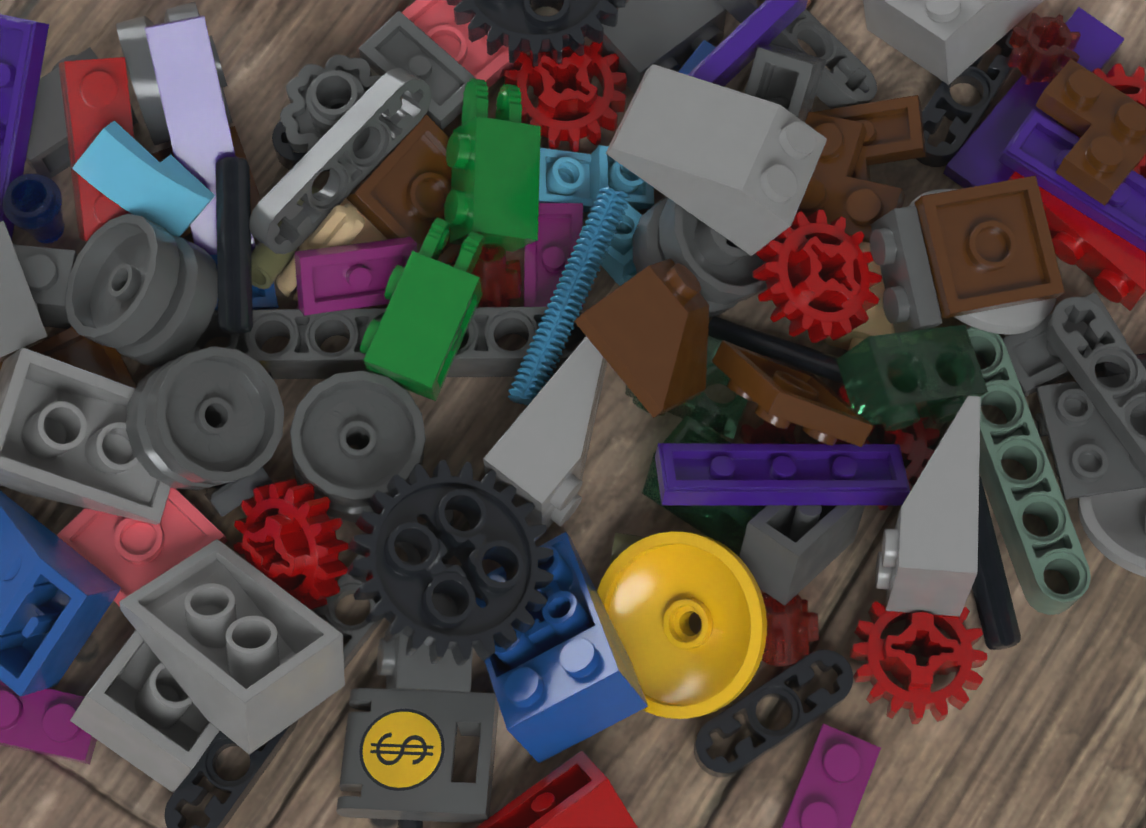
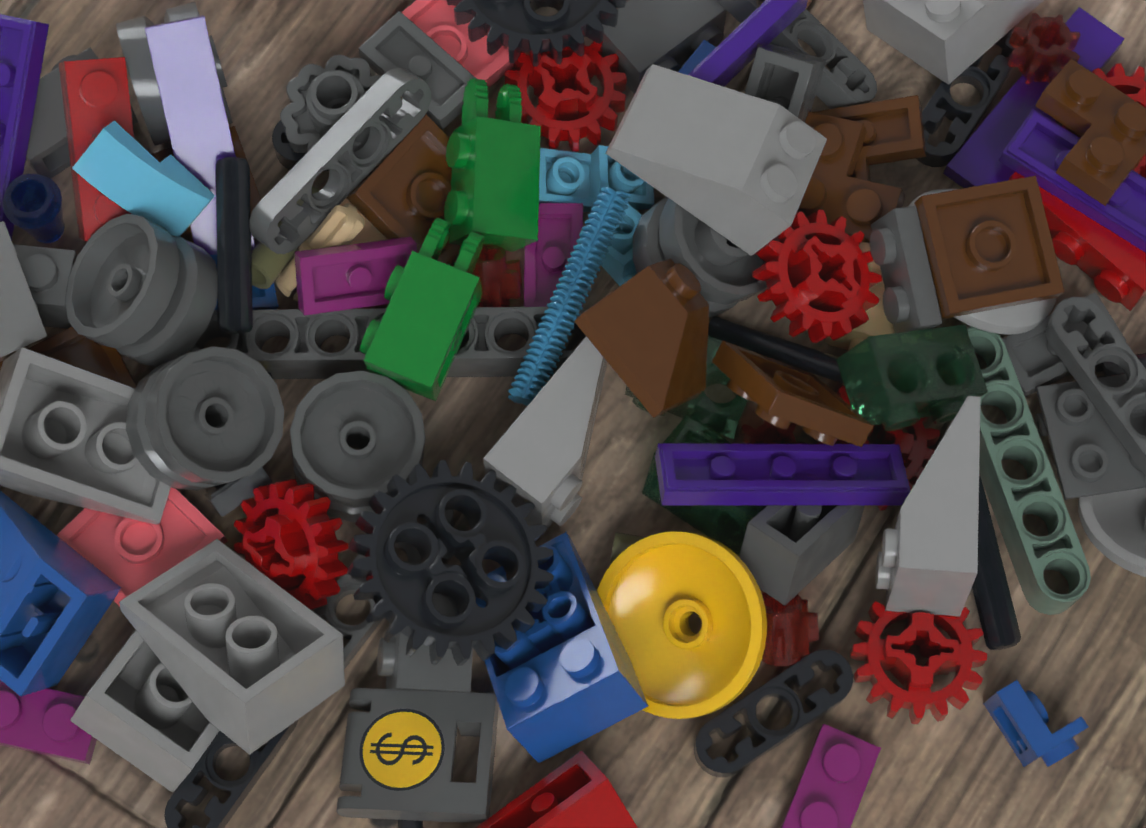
(1024, 726): none -> blue bracket

